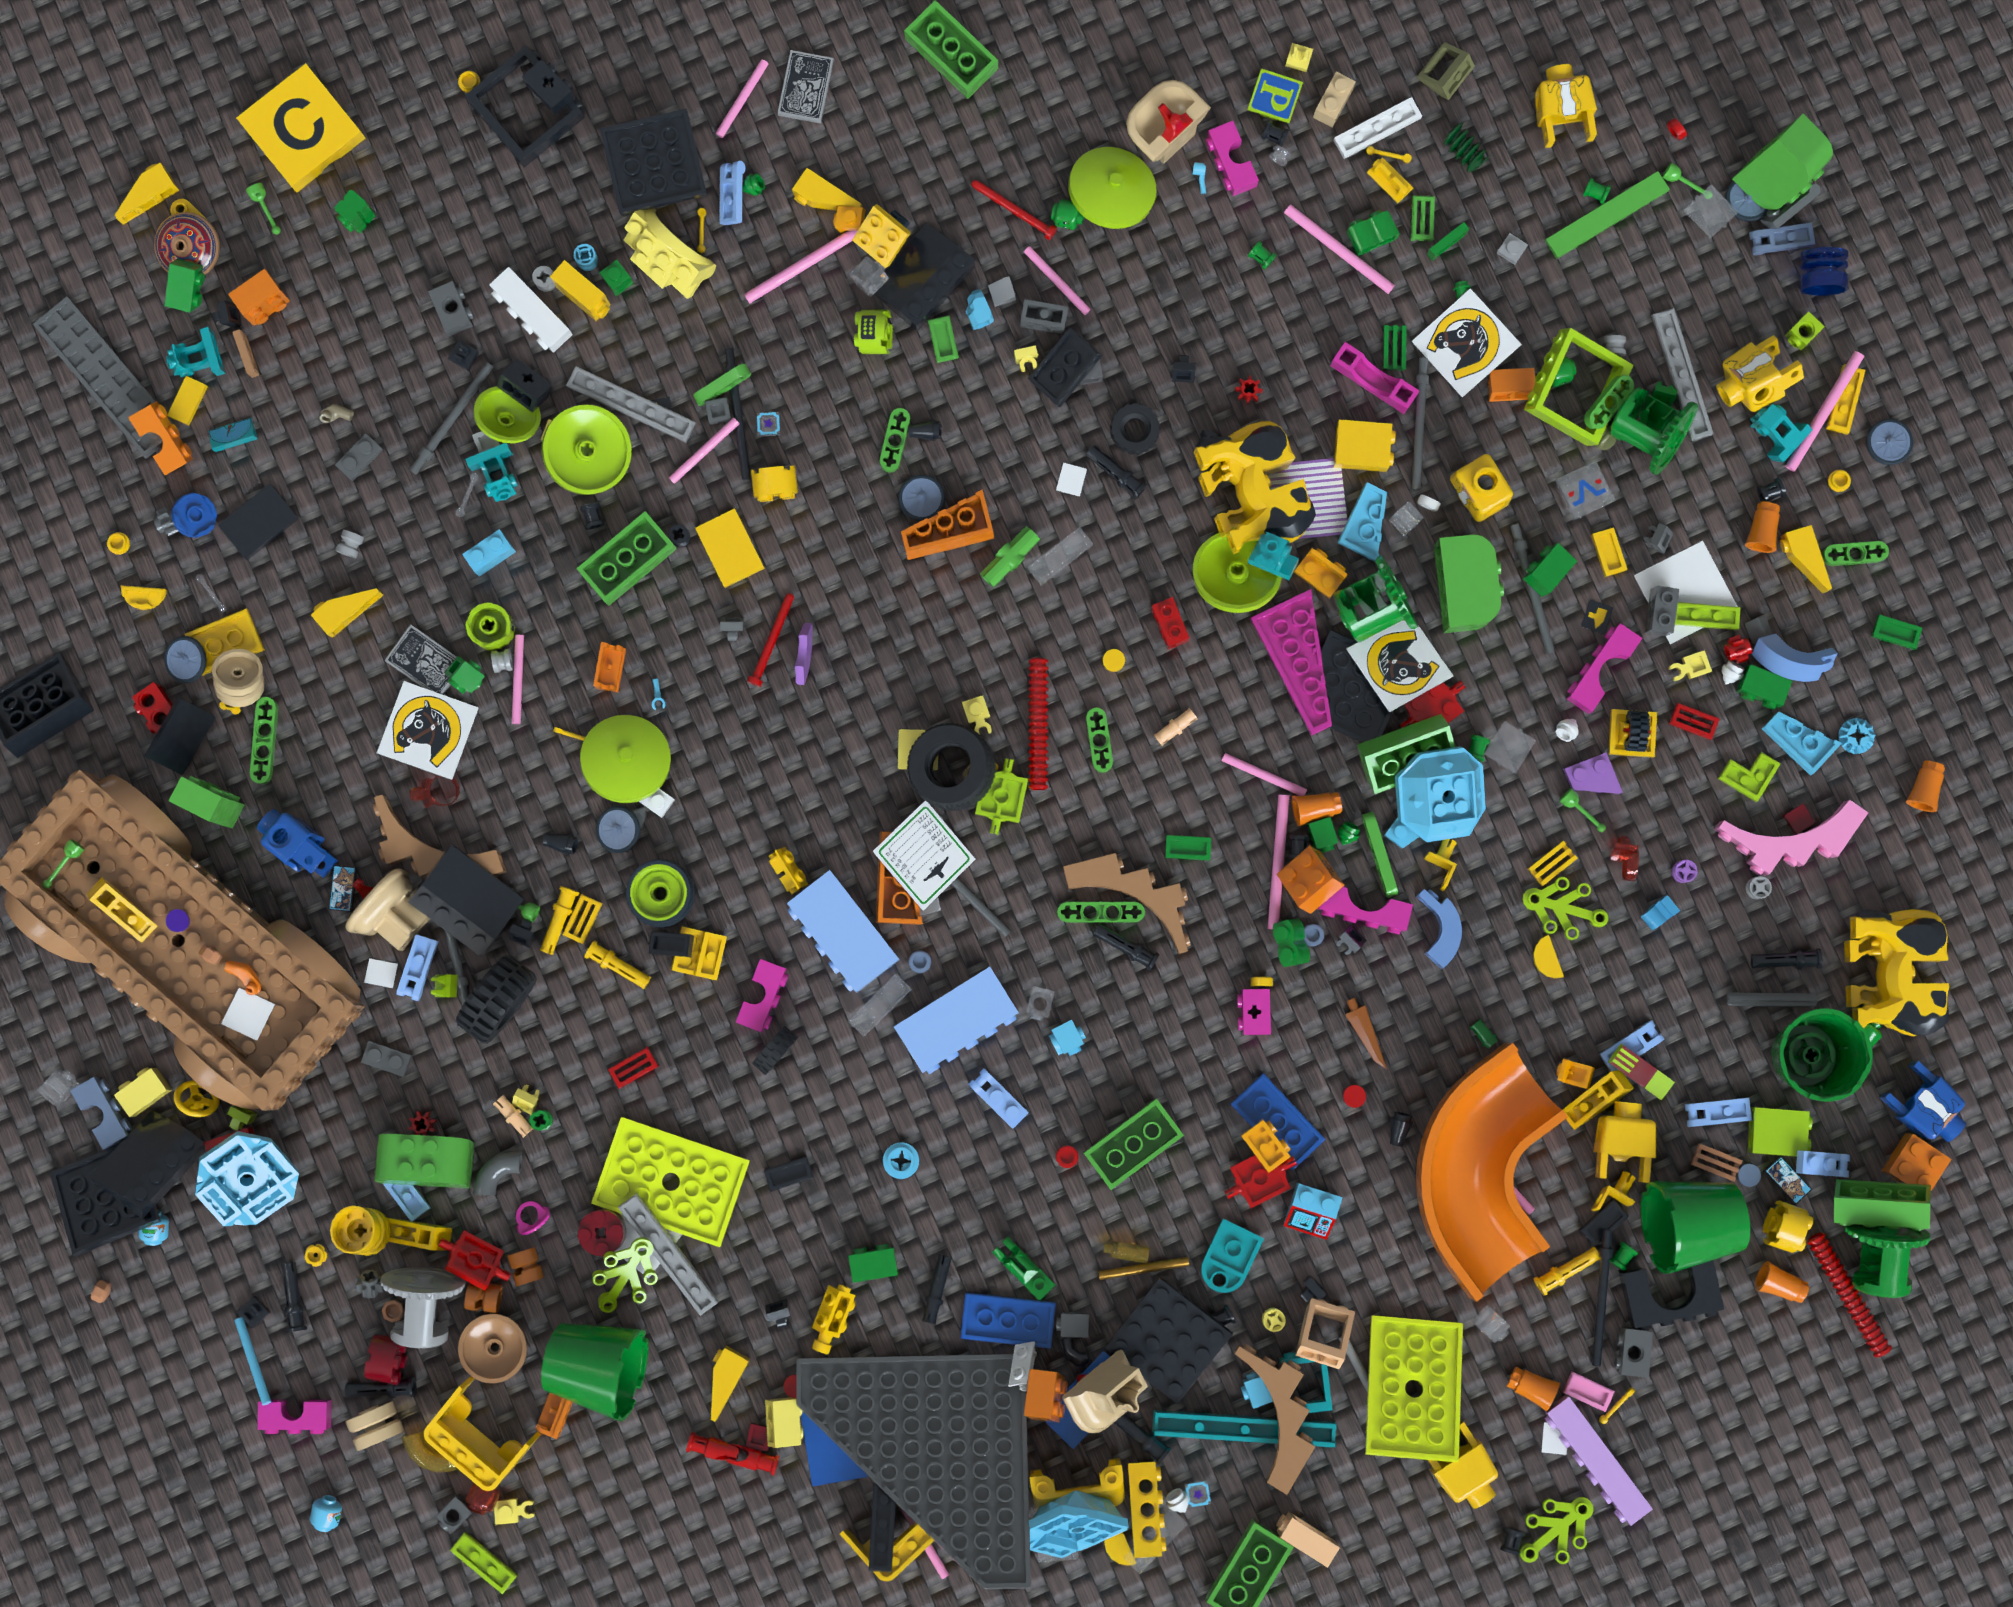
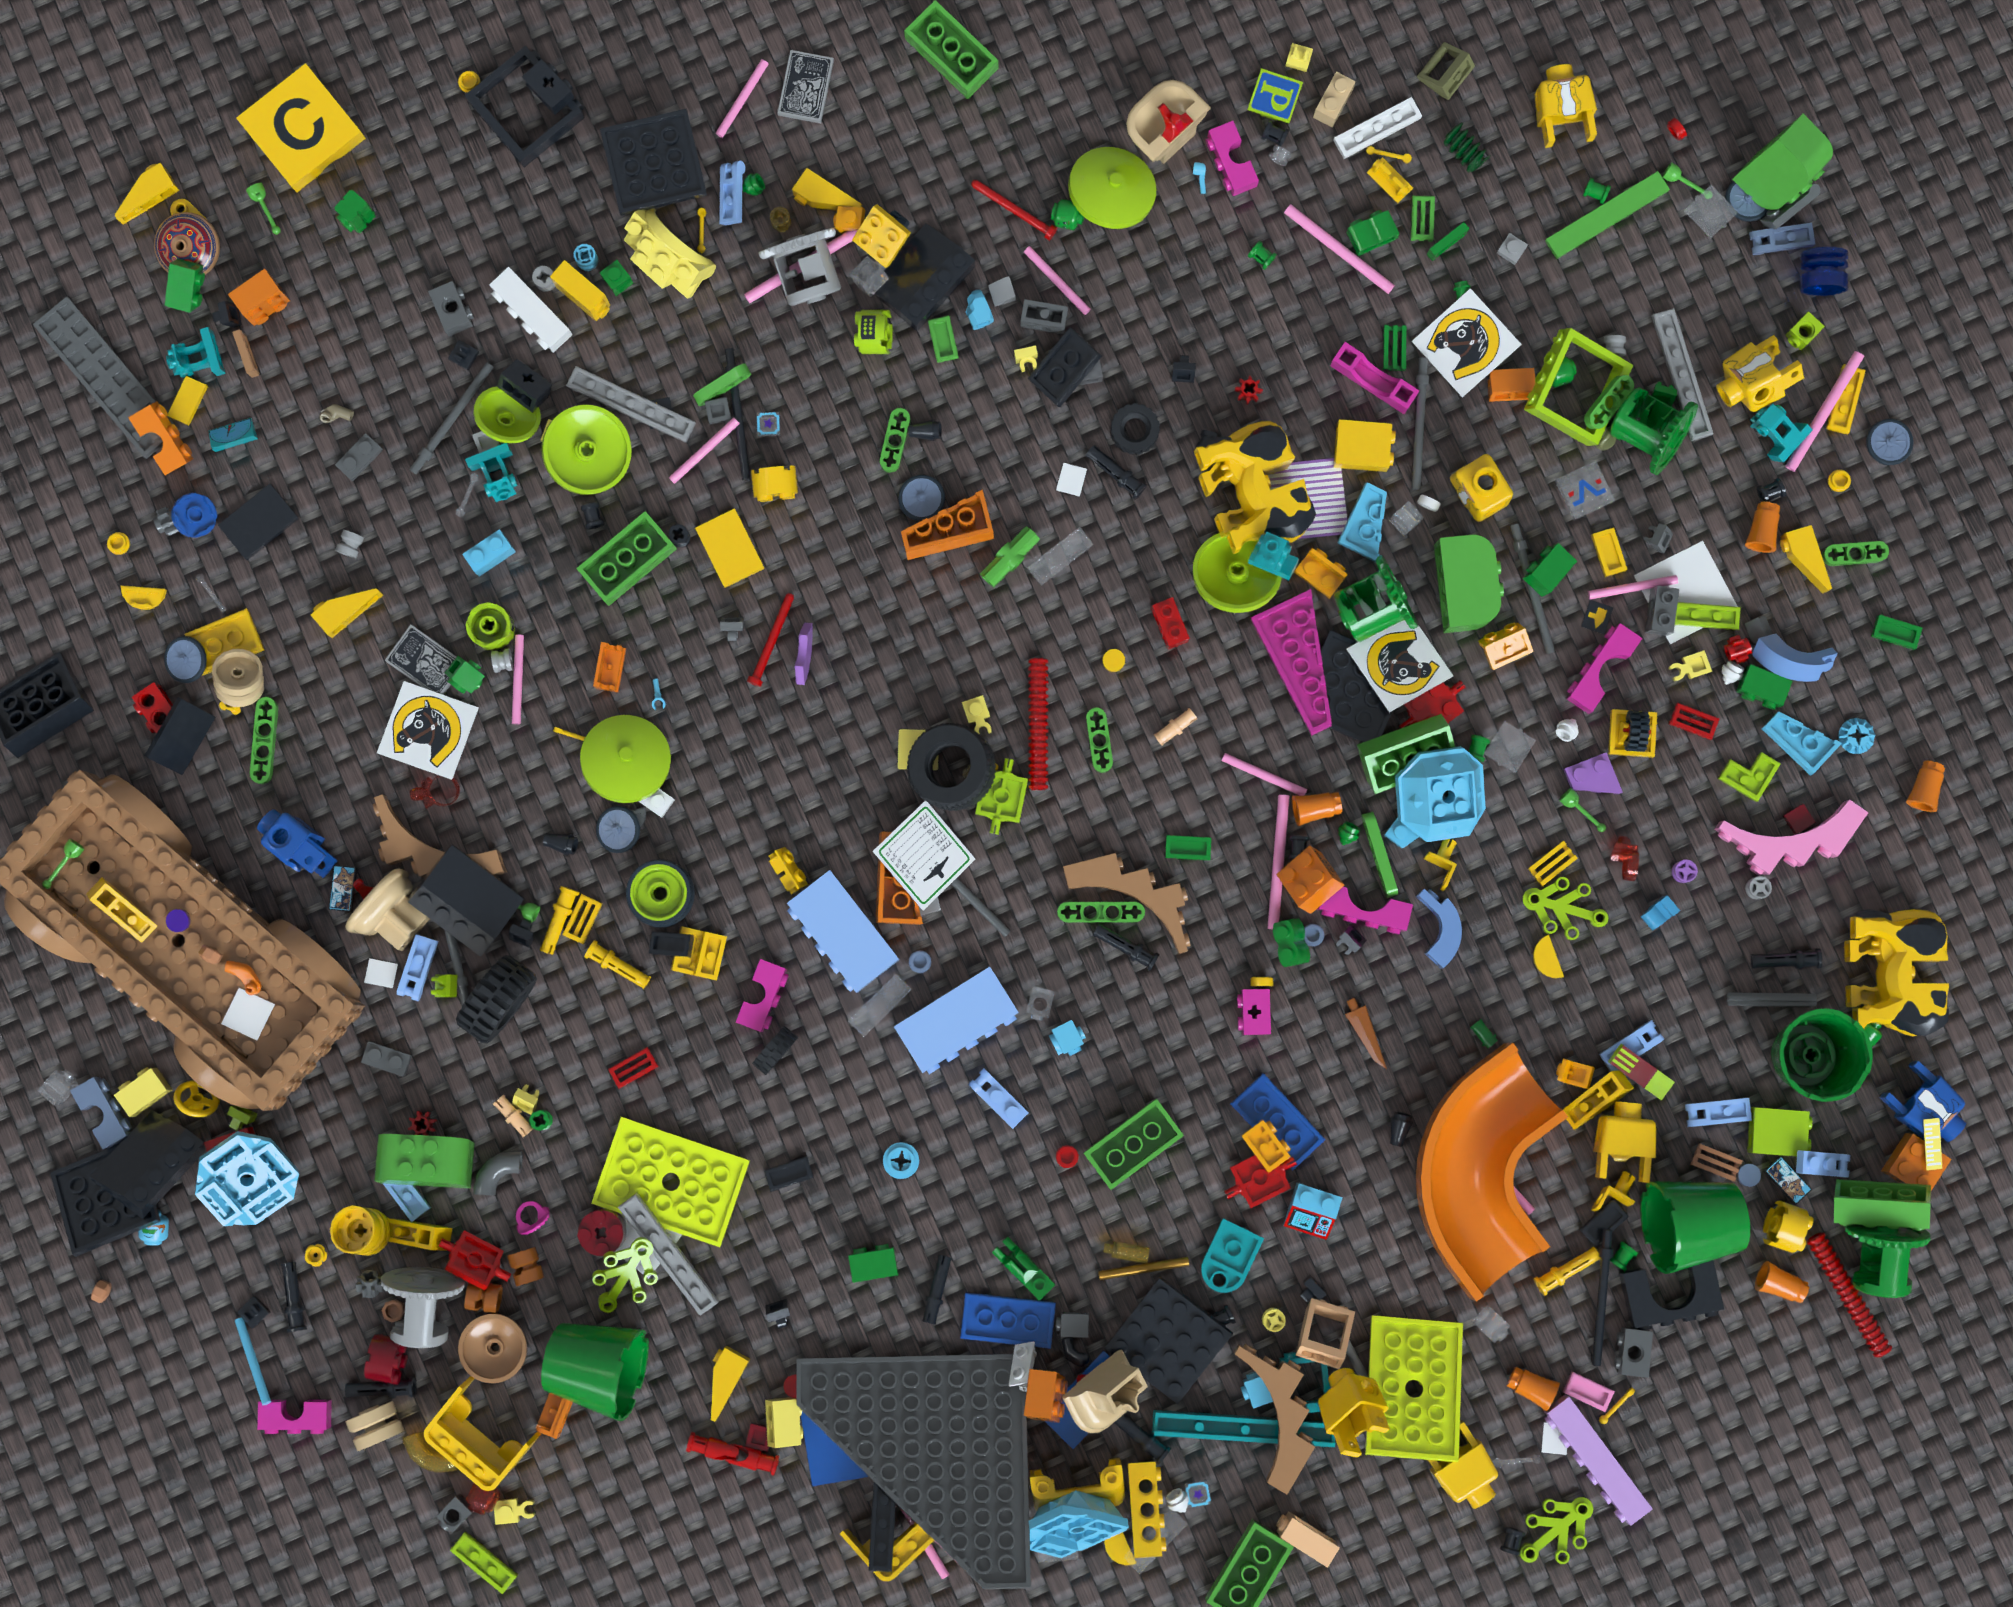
(207, 801): bright green brick -> none
(325, 1513): medium azure head -> none
(775, 213): none -> clear yellow bush
(811, 266): none -> light grey piece
(832, 1316): yellow brick -> none
(1323, 835): green brick -> none
(1351, 1408): none -> yellow piece
(1354, 1096): red tile -> none
(1498, 1462): none -> clear hinge
(1506, 645): none -> light orange bracket
(1632, 587): none -> bright pink bar
(1932, 1144): none -> light yellow sticker

